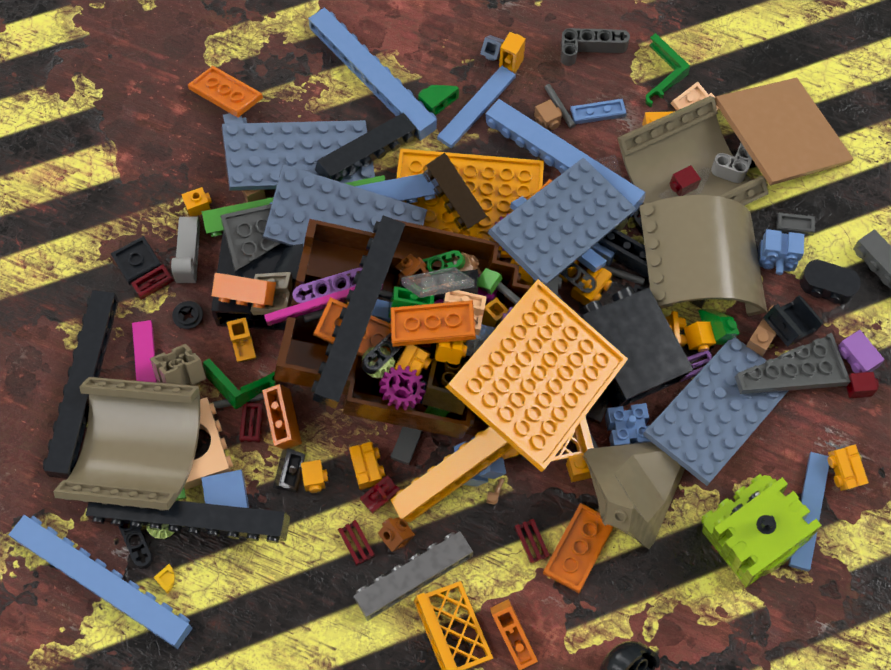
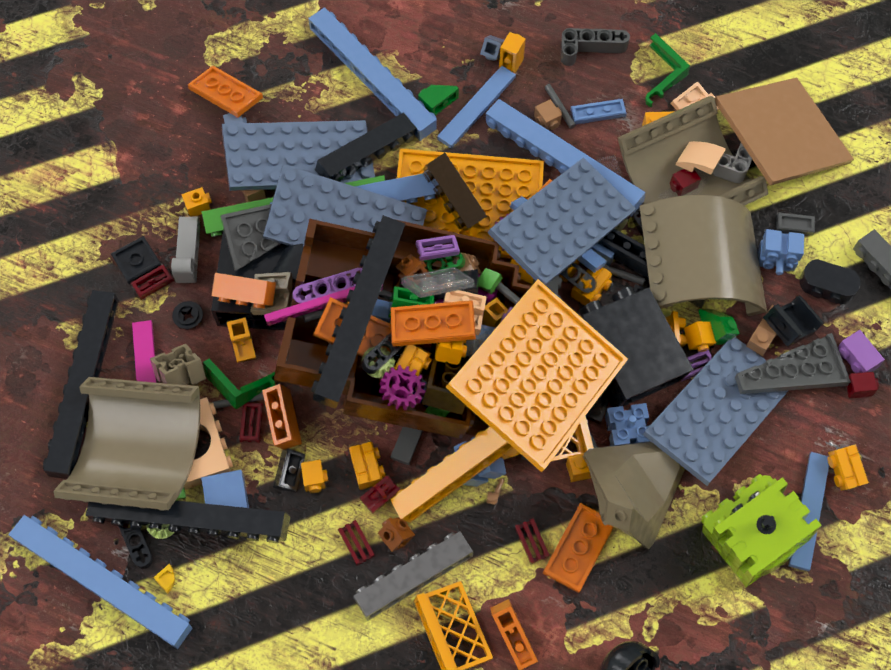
(438, 249): none -> medium lavender tile
(700, 156): none -> light nougat slope

